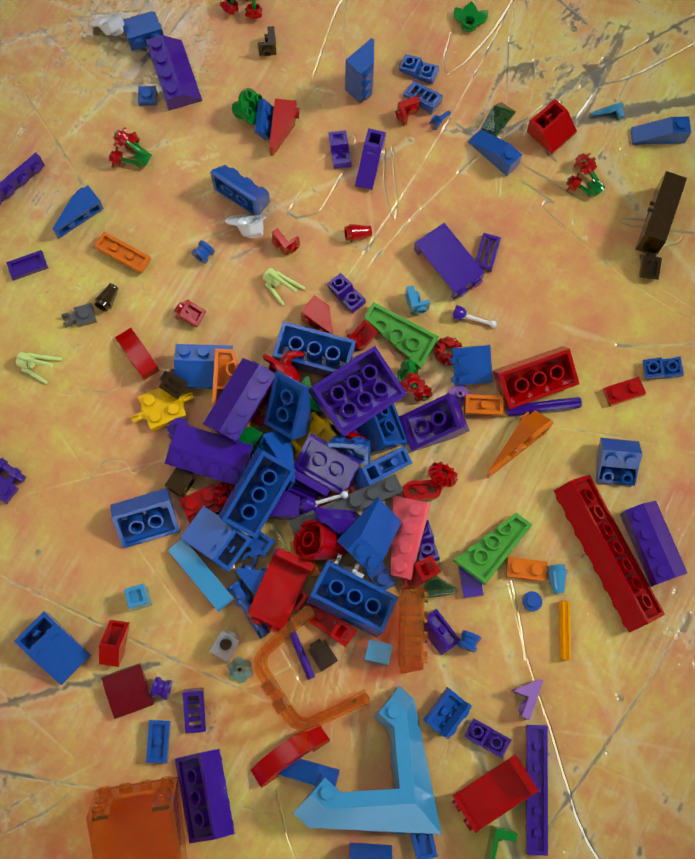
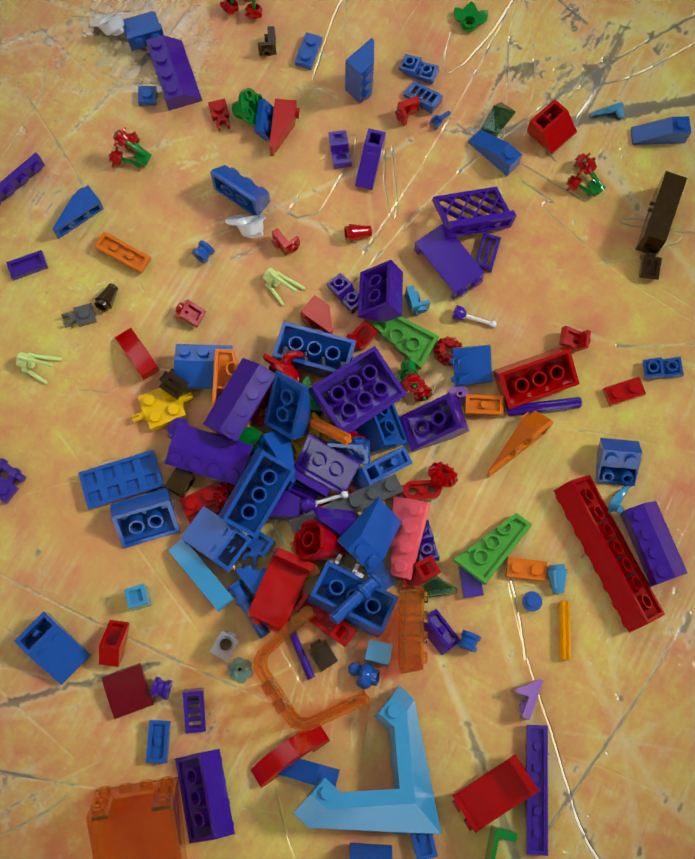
(121, 480): none -> blue plate
(219, 112): none -> red plate
(308, 50): none -> blue plate
(330, 430): none -> orange axle
(362, 593): none -> blue pin
(367, 674): none -> blue animal
(381, 292): none -> dark purple slope
(447, 713): blue bracket -> none
(478, 223): none -> dark purple fence
(488, 738): dark purple slope -> none
(574, 339): none -> red bracket
(616, 500): none -> dark azure bar

